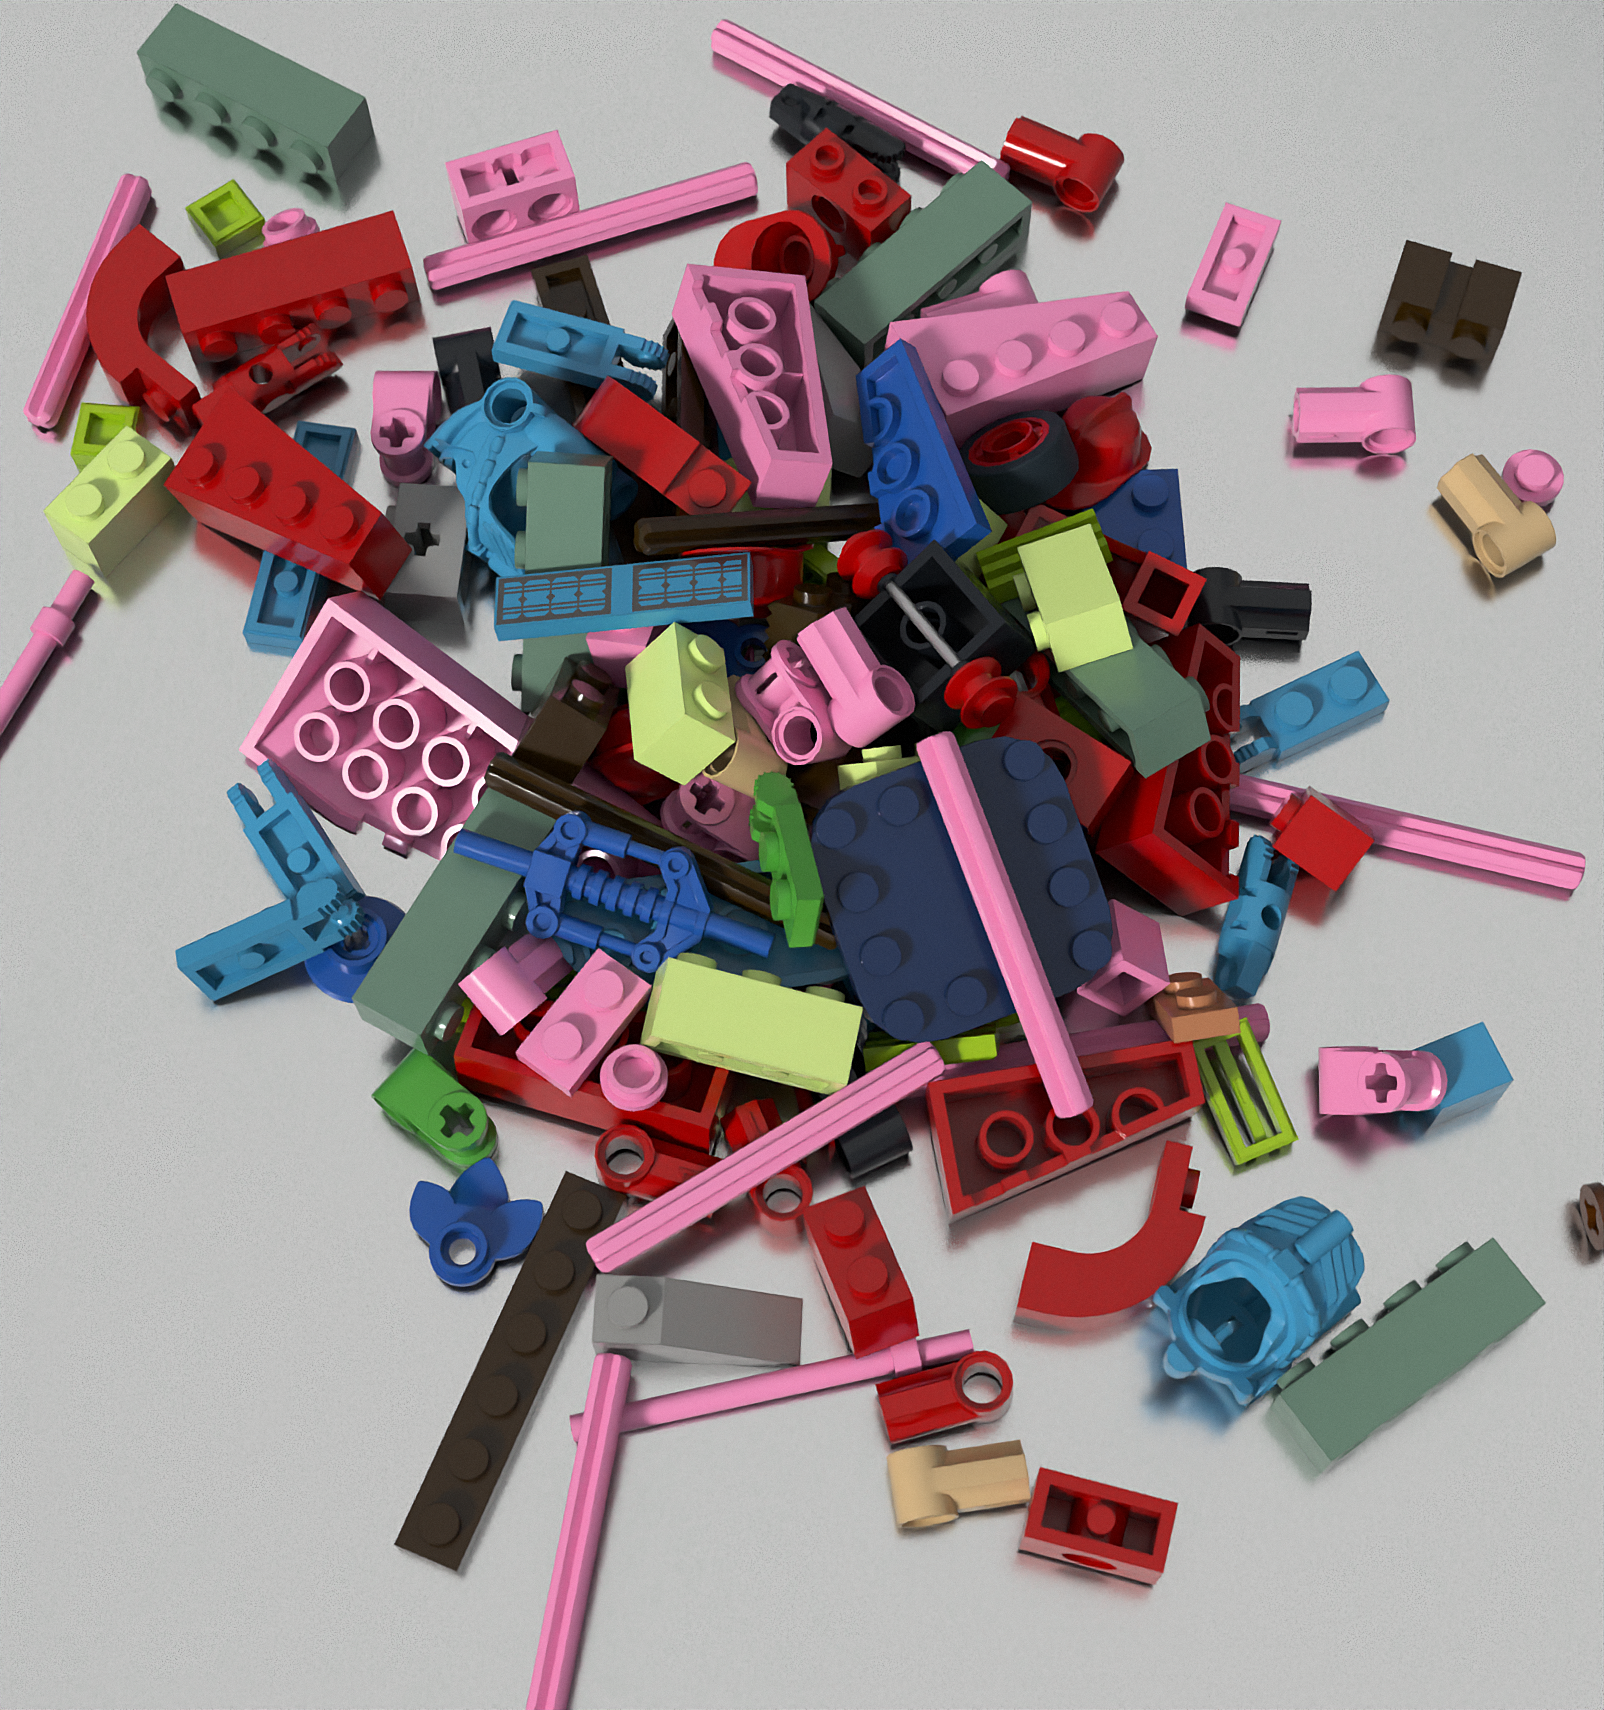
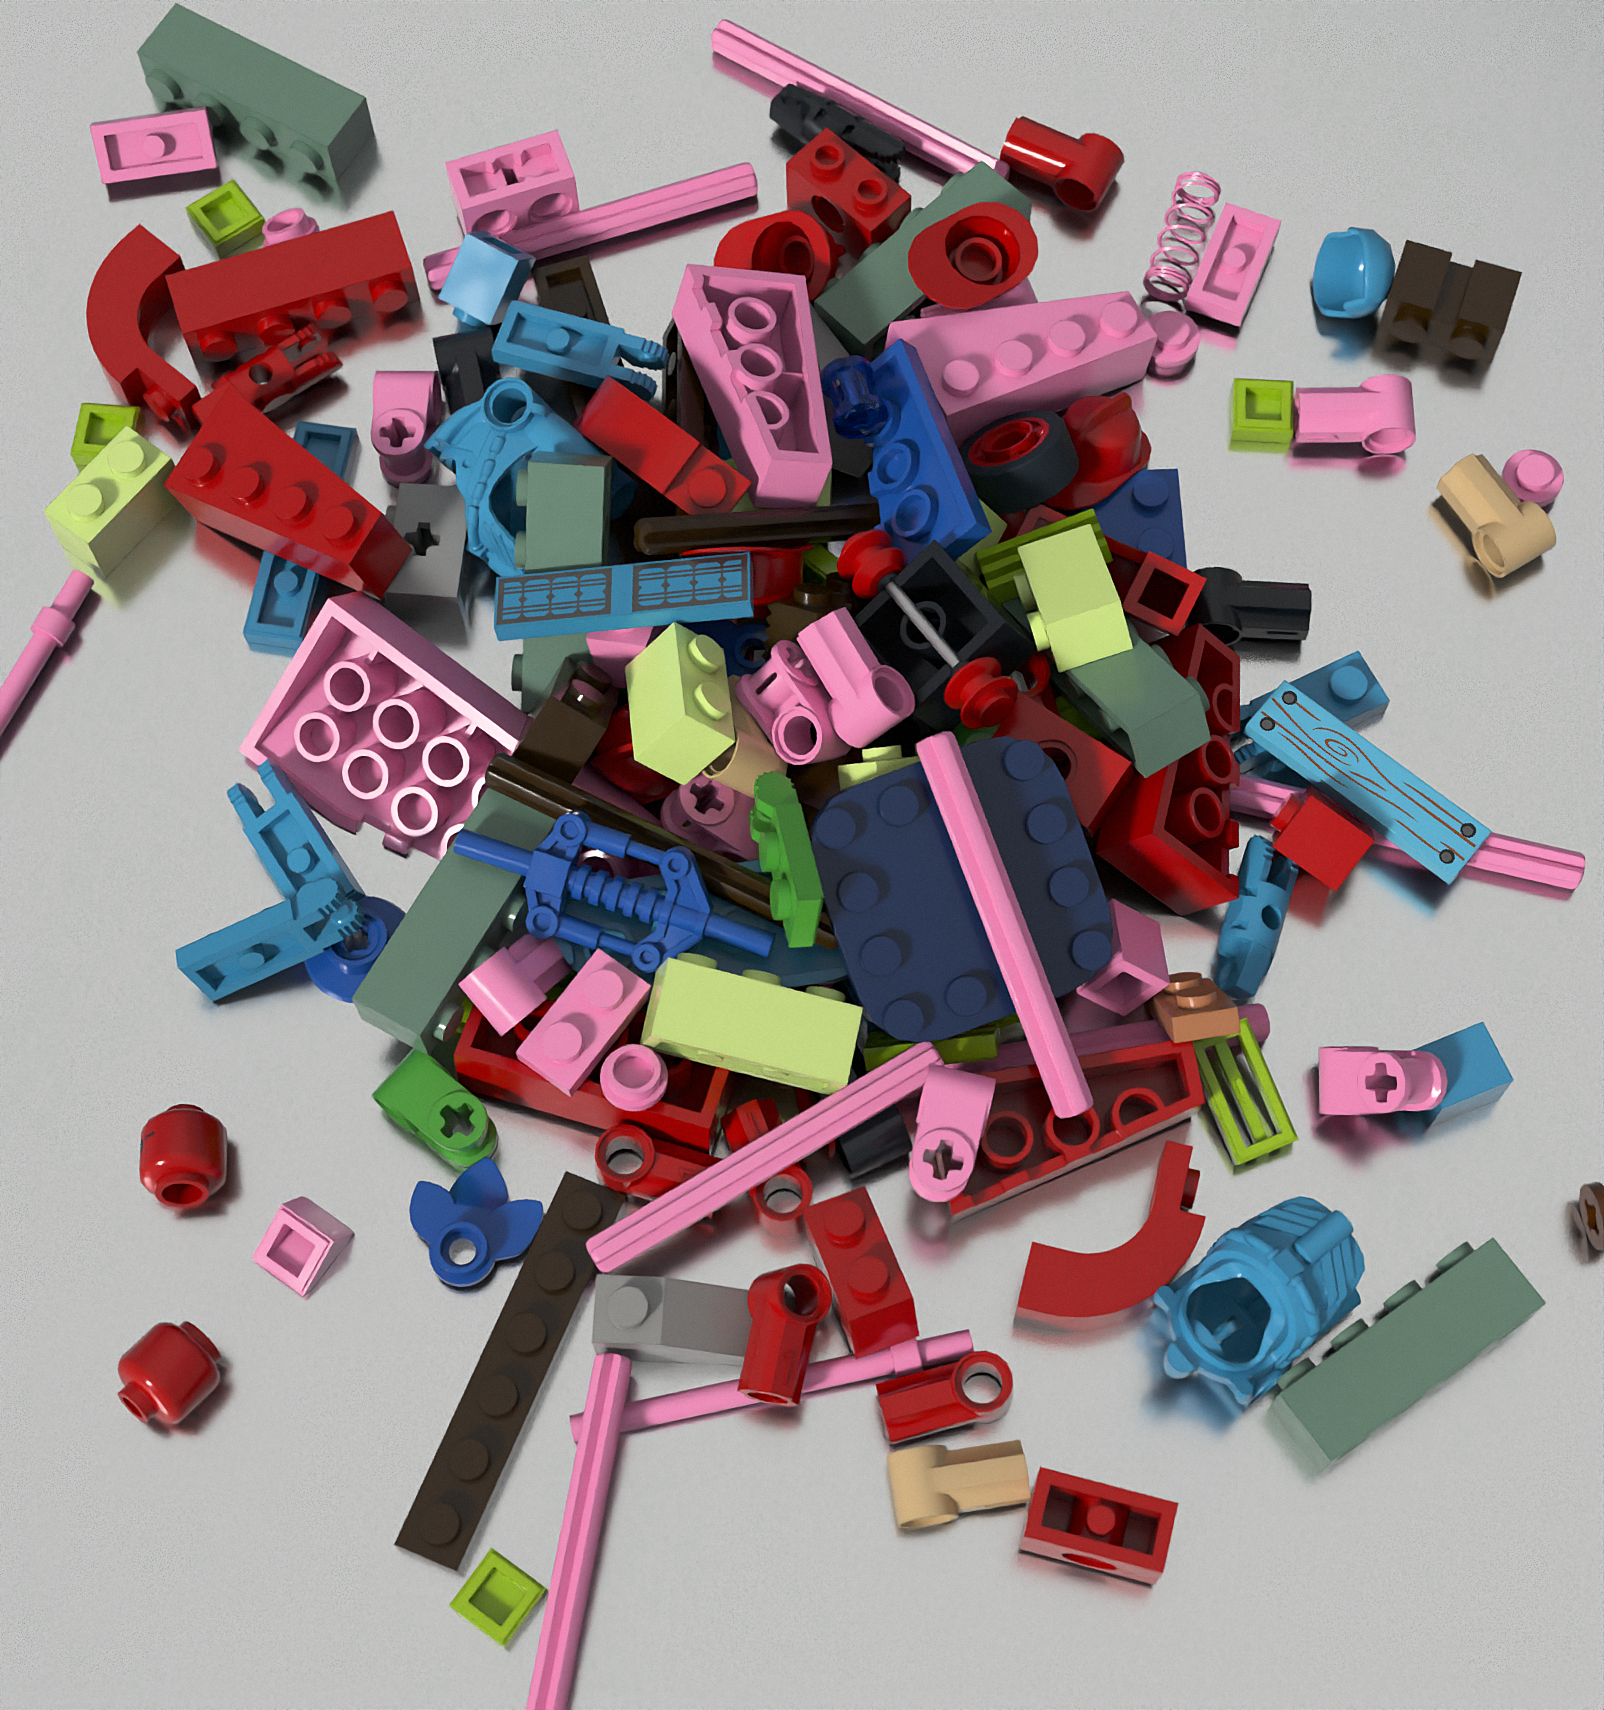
(71, 336): bright pink axle -> none
(154, 145): none -> bright pink plate
(168, 1372): none -> red head
(183, 1155): none -> red head
(301, 1243): none -> bright pink slope
(485, 279): none -> dark azure brick
(499, 1598): none -> lime tile
(781, 1338): none -> red piece
(853, 397): none -> clear blue bush
(950, 1122): none -> bright pink piece
(973, 255): none -> red piece
(1176, 340): none -> bright pink plate
(1192, 201): none -> bright pink piece
(1262, 410): none -> lime tile
(1353, 273): none -> dark azure hair
(1367, 782): none -> medium azure tile

